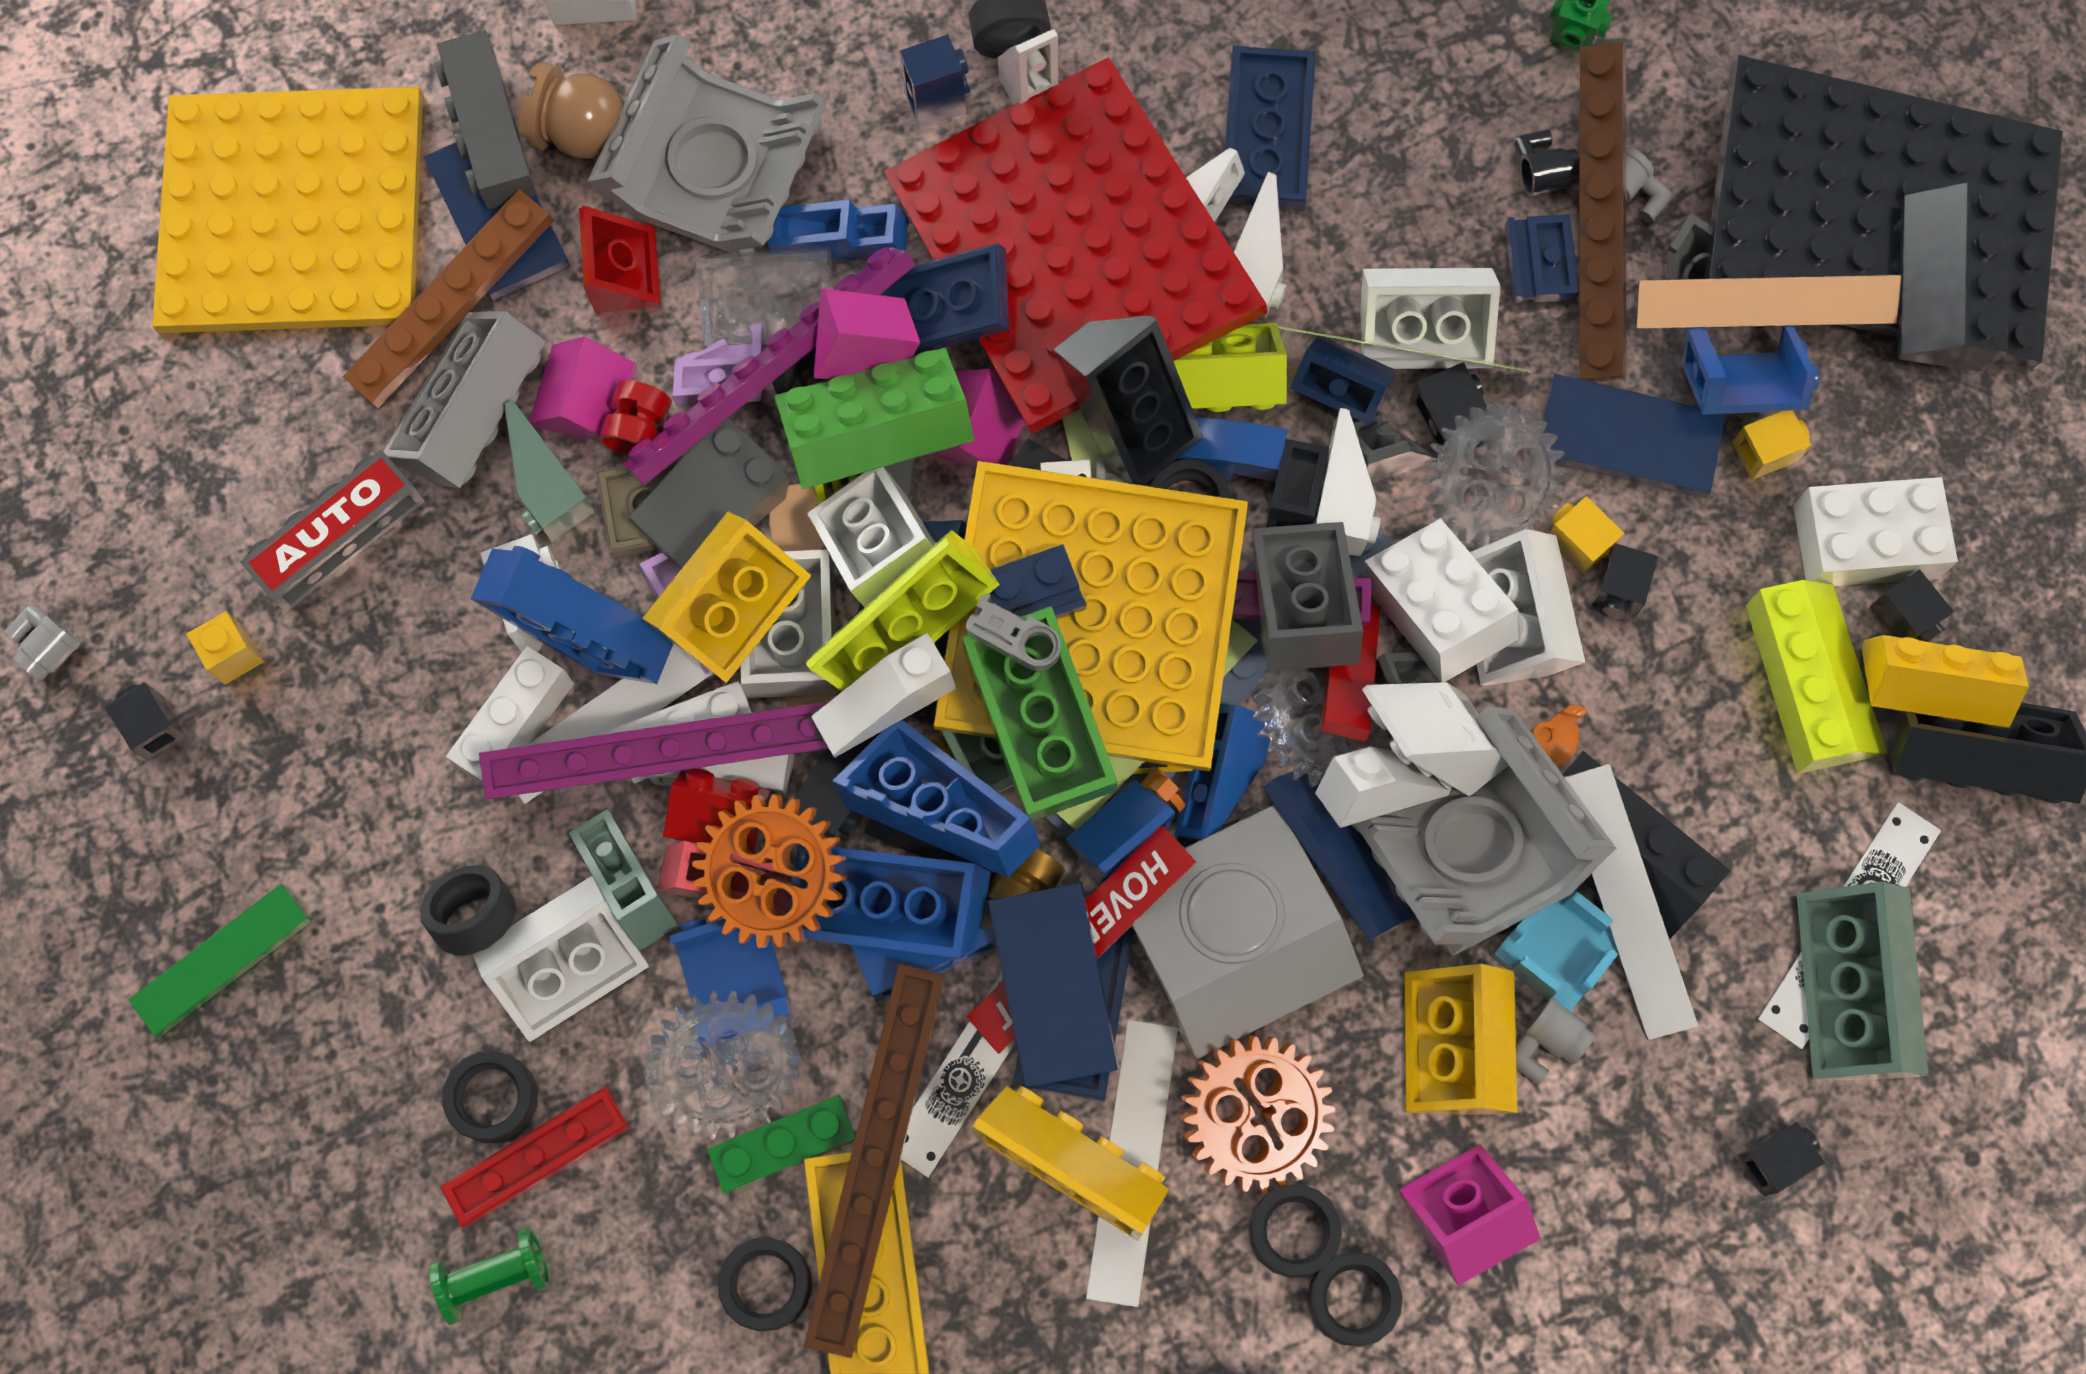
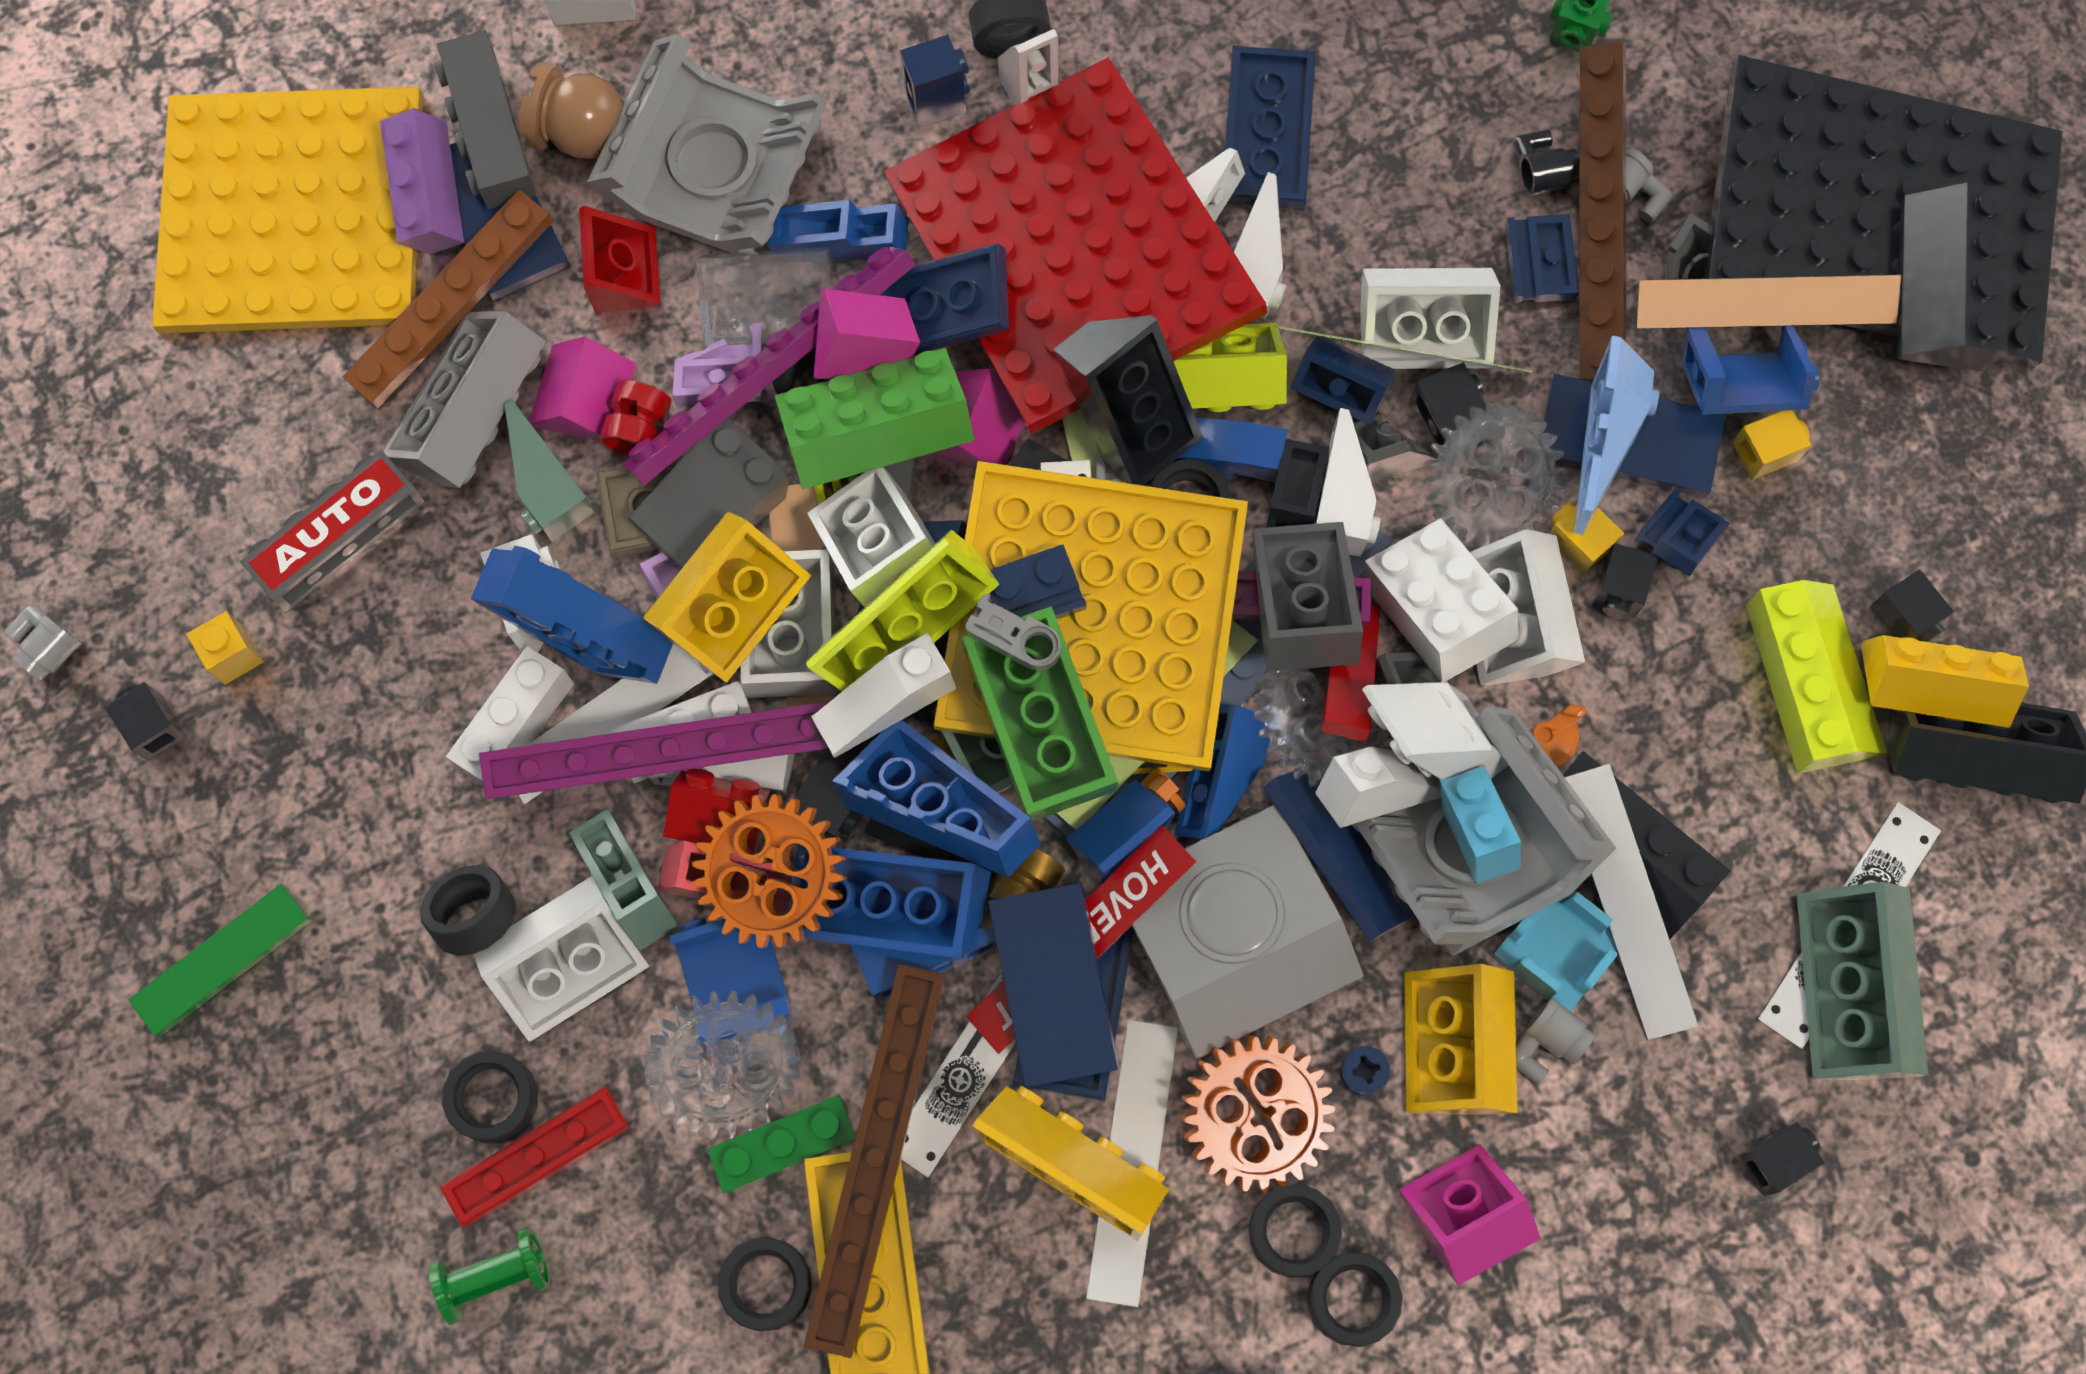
(421, 181): none -> medium lavender brick
(1356, 1075): none -> dark blue wheel
(1480, 824): none -> medium azure brick
(1616, 411): none -> light blue wedge
(1682, 532): none -> dark blue plate
(1875, 531): white brick -> none

